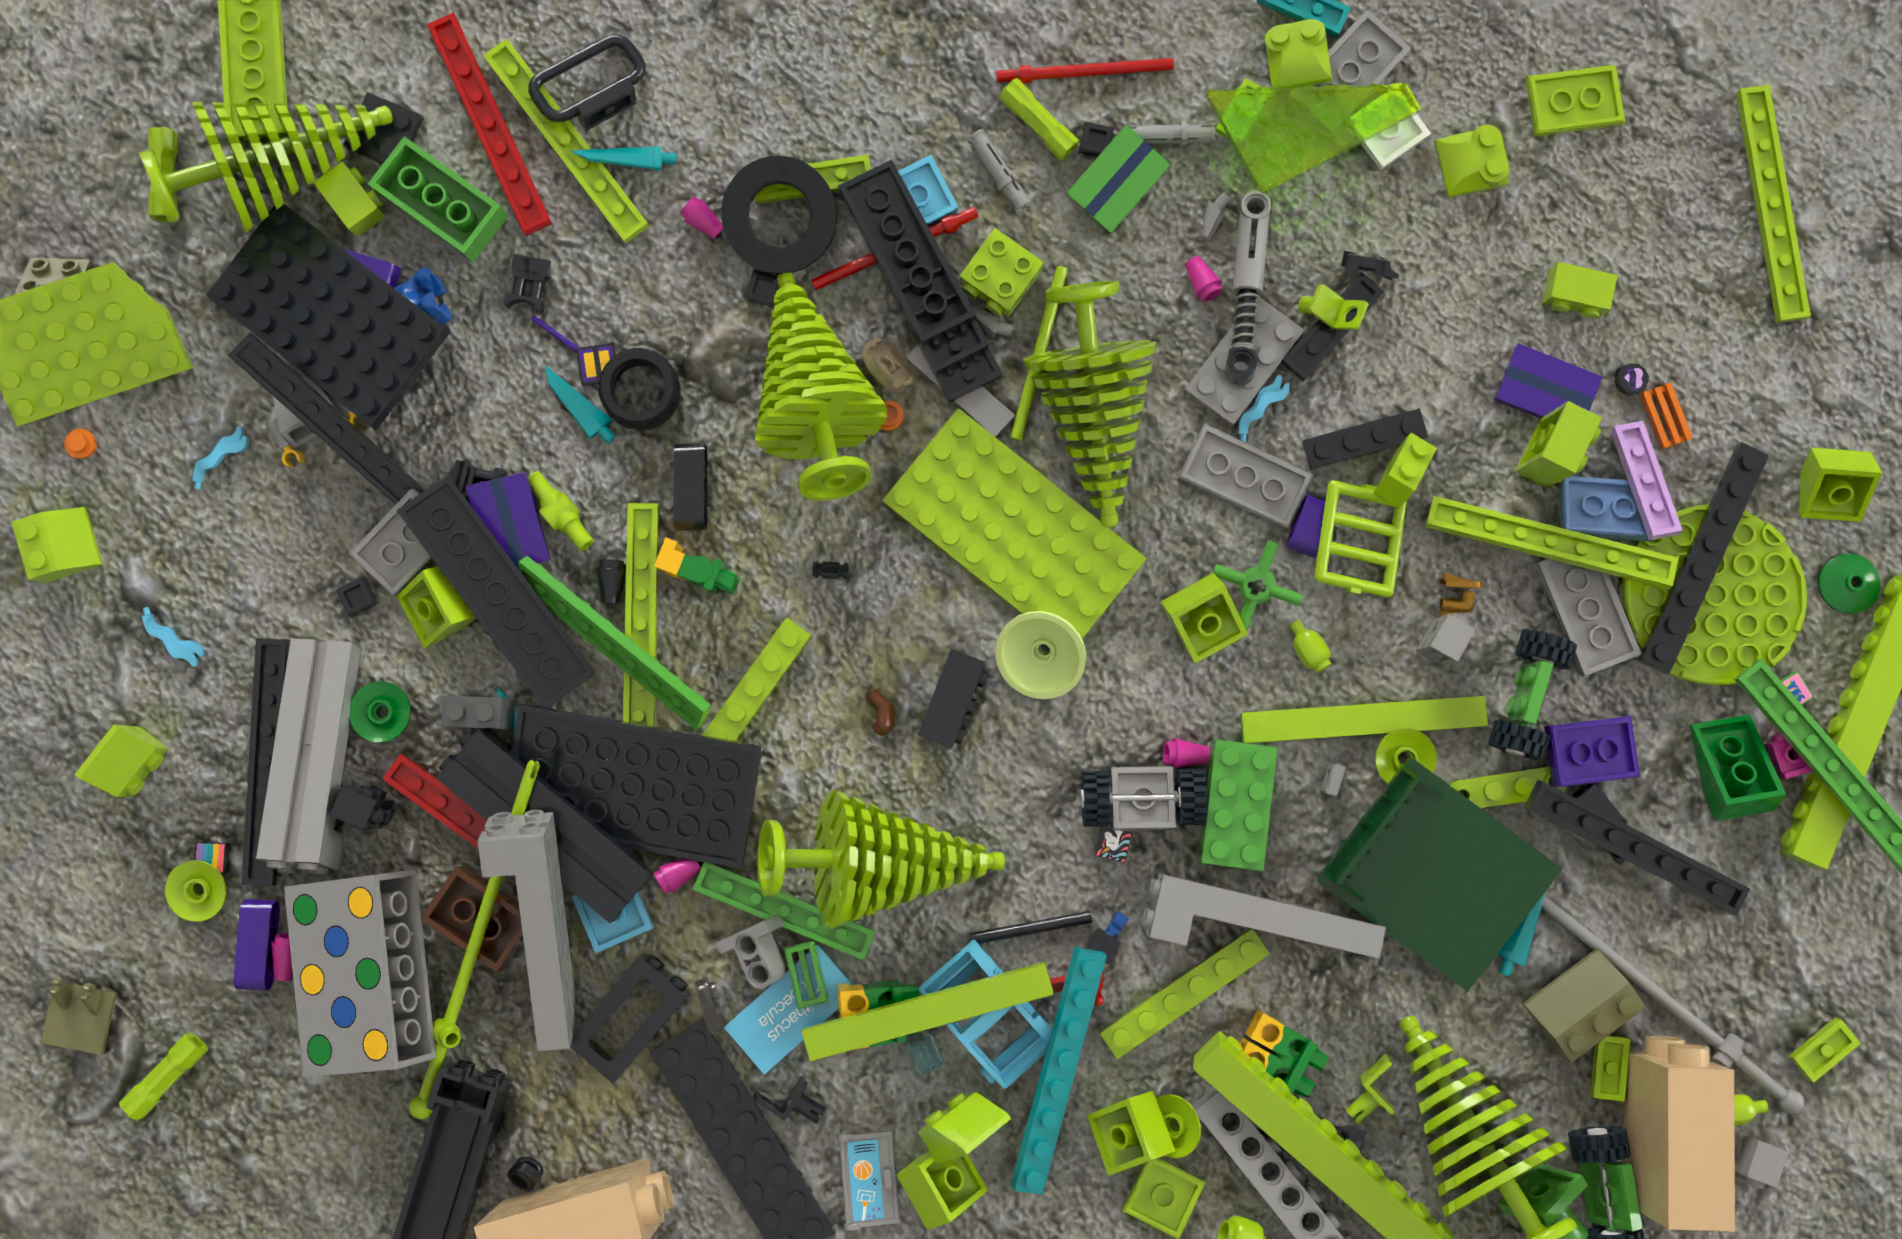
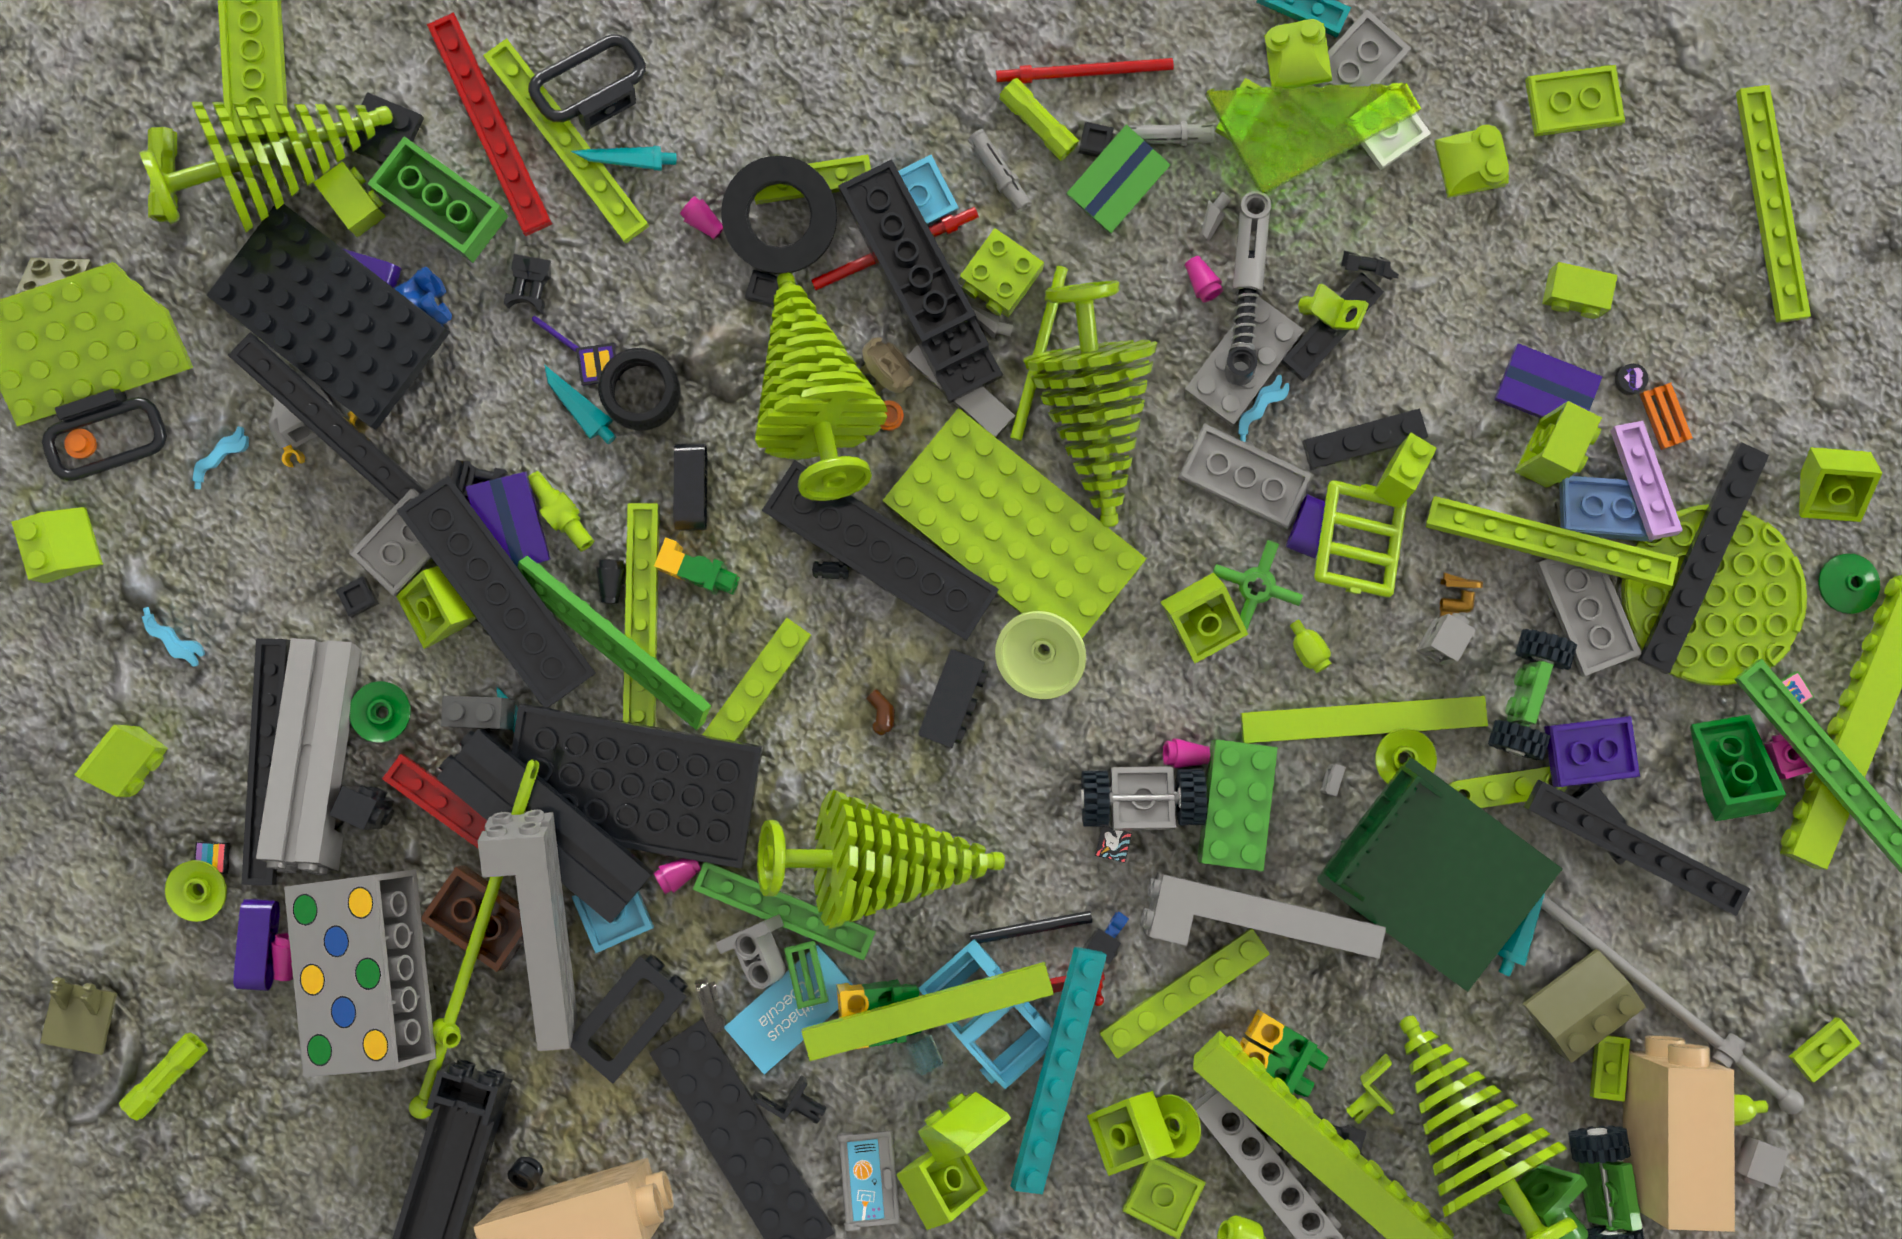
(92, 410): none -> black bar
(884, 554): none -> black plate

